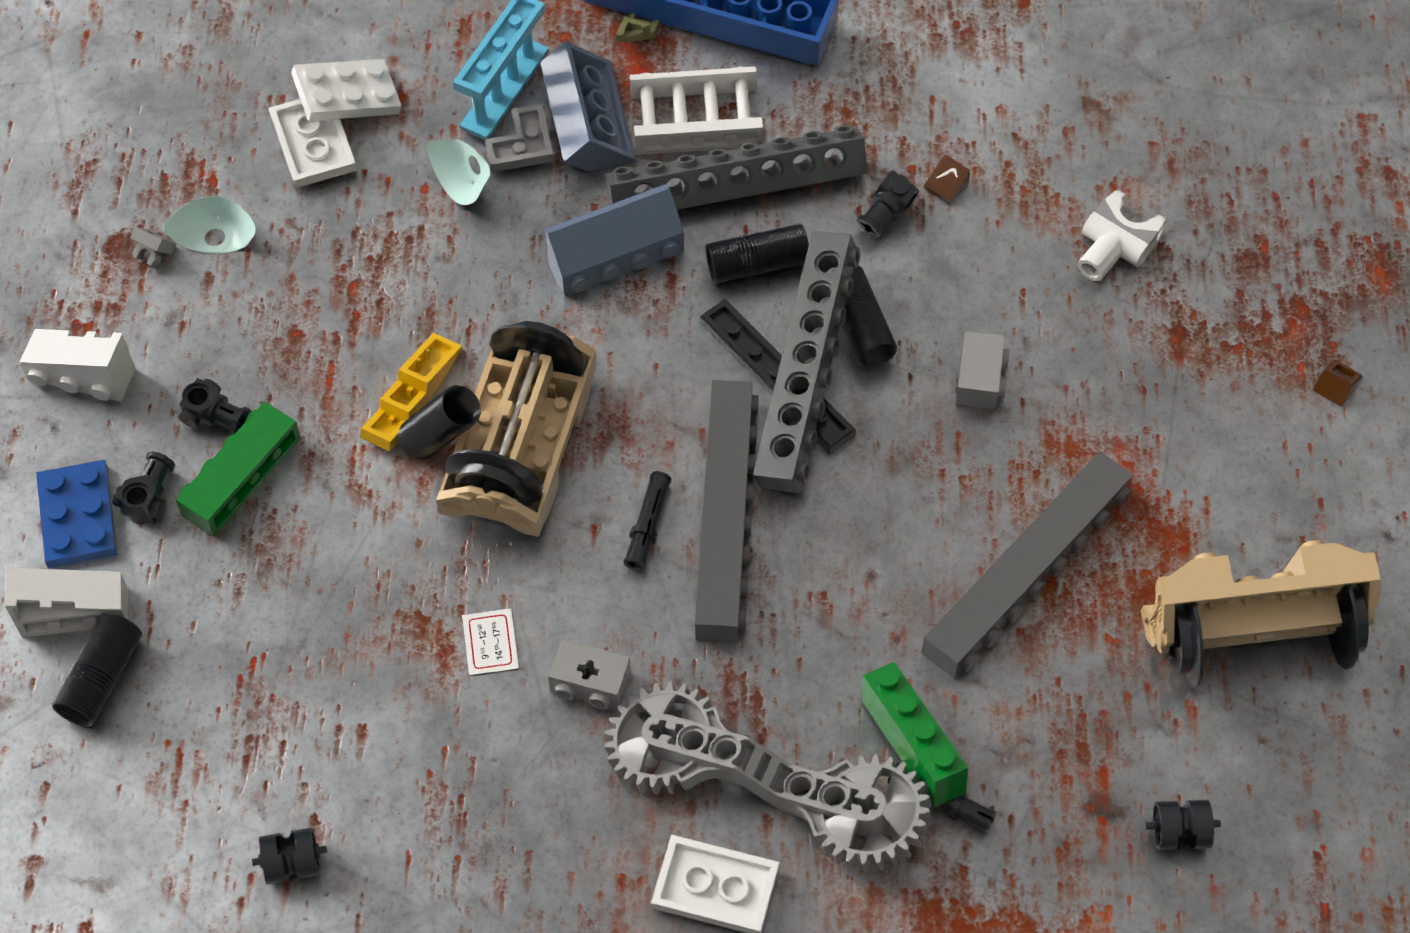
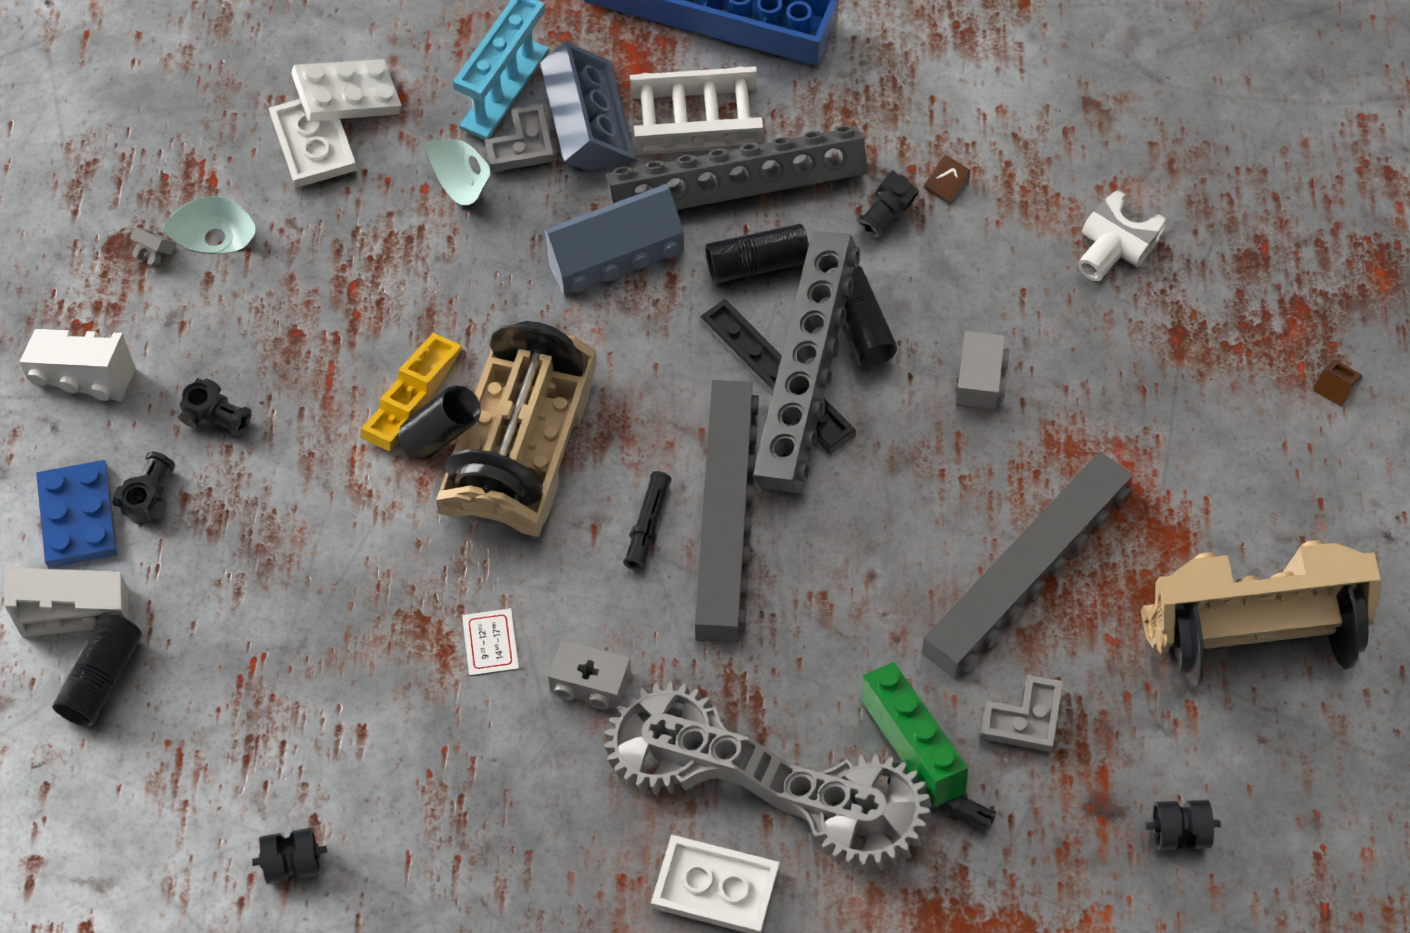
(238, 468): green brick -> none
(637, 29): olive slope -> none
(1028, 725): none -> light grey plate

